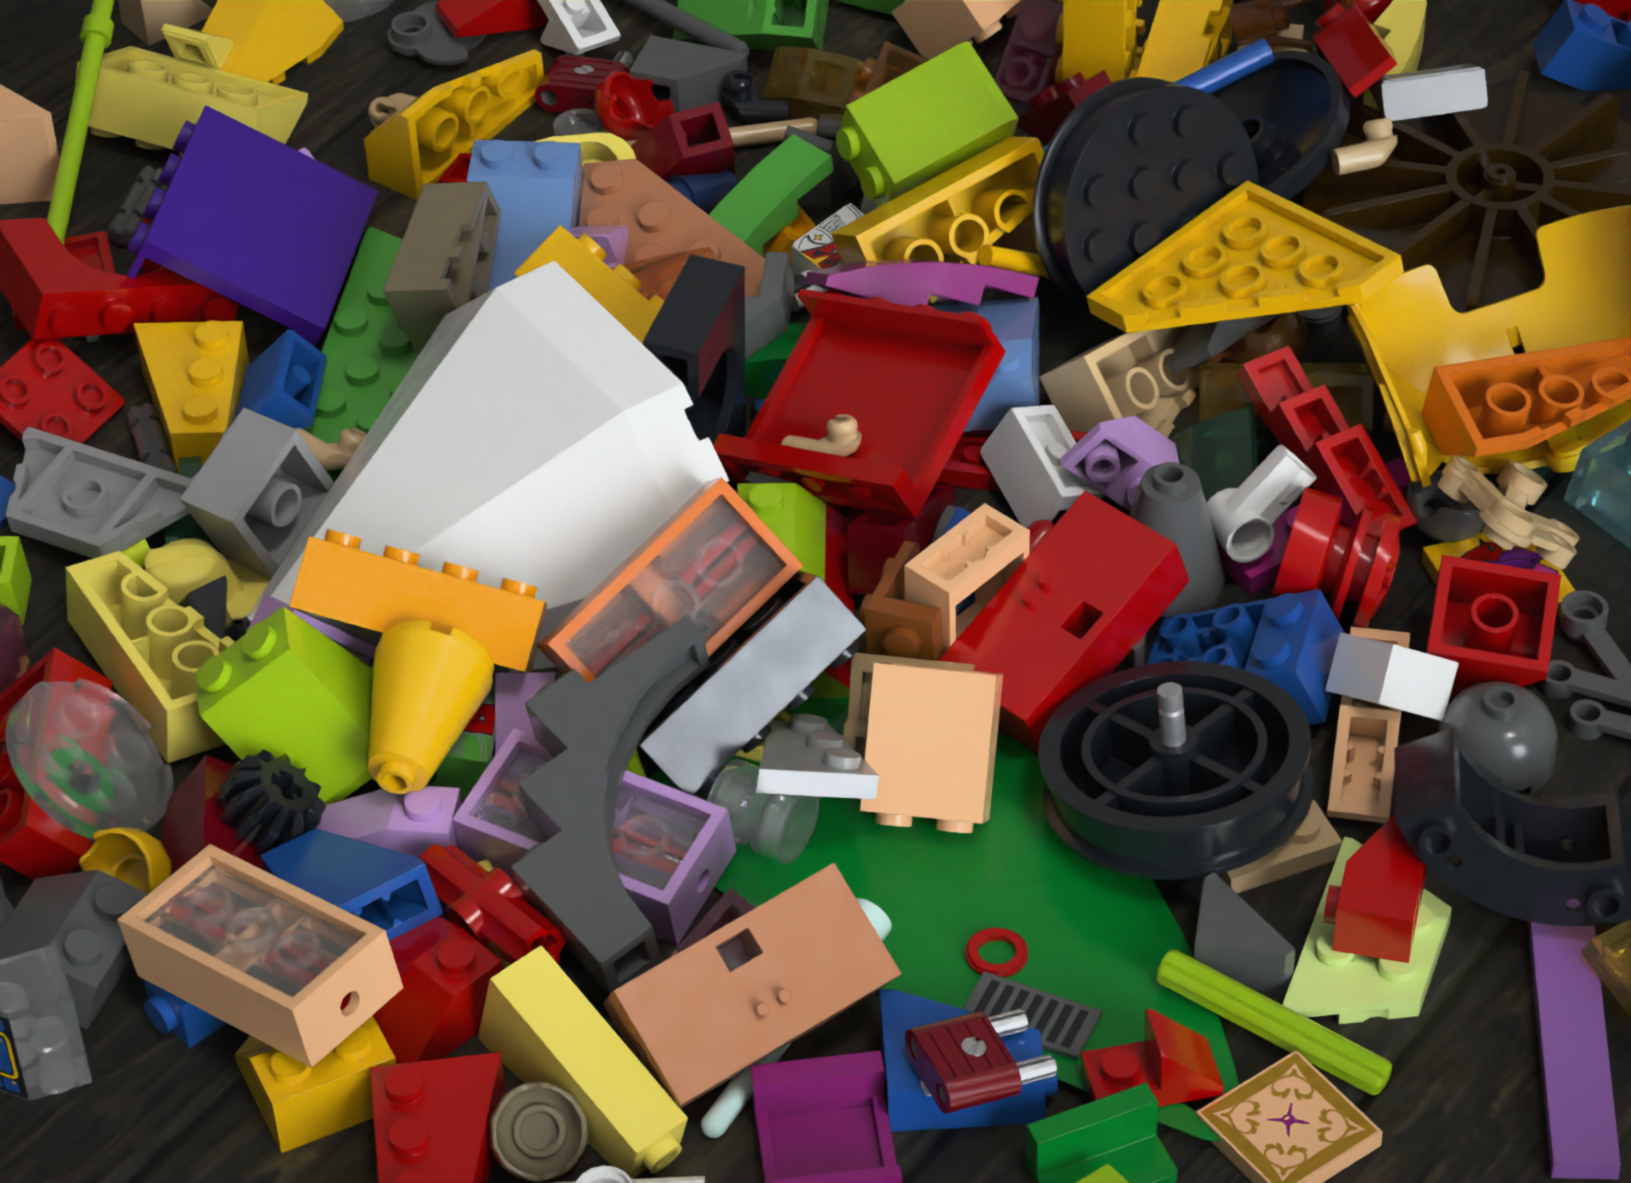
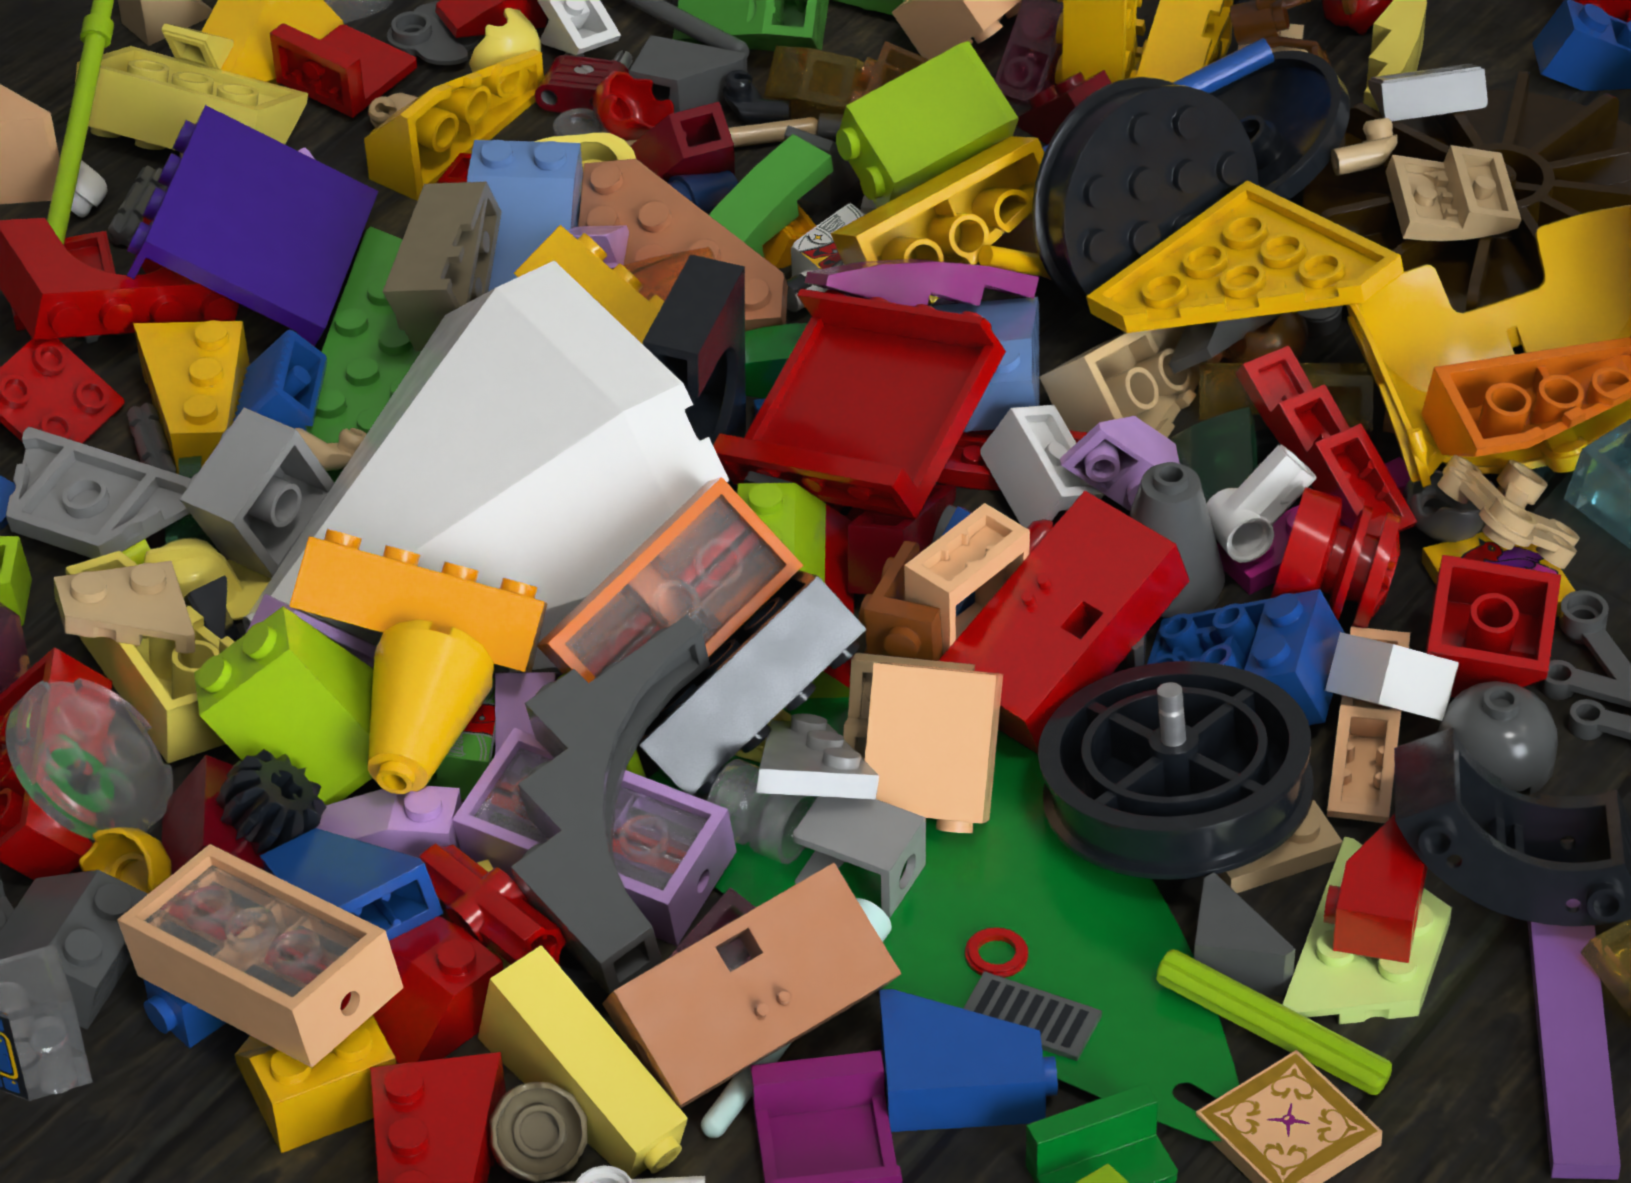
(89, 190): none -> white arm
(126, 605): none -> tan wing
(340, 69): none -> red bracket
(505, 41): none -> light yellow hair
(770, 312): dark grey slope -> none
(841, 441): tan arm -> none
(867, 836): none -> light grey piece
(967, 1061): dark red piece -> none
(1169, 1059): red slope -> none
(1353, 47): red slope -> none
(1453, 198): none -> tan slope

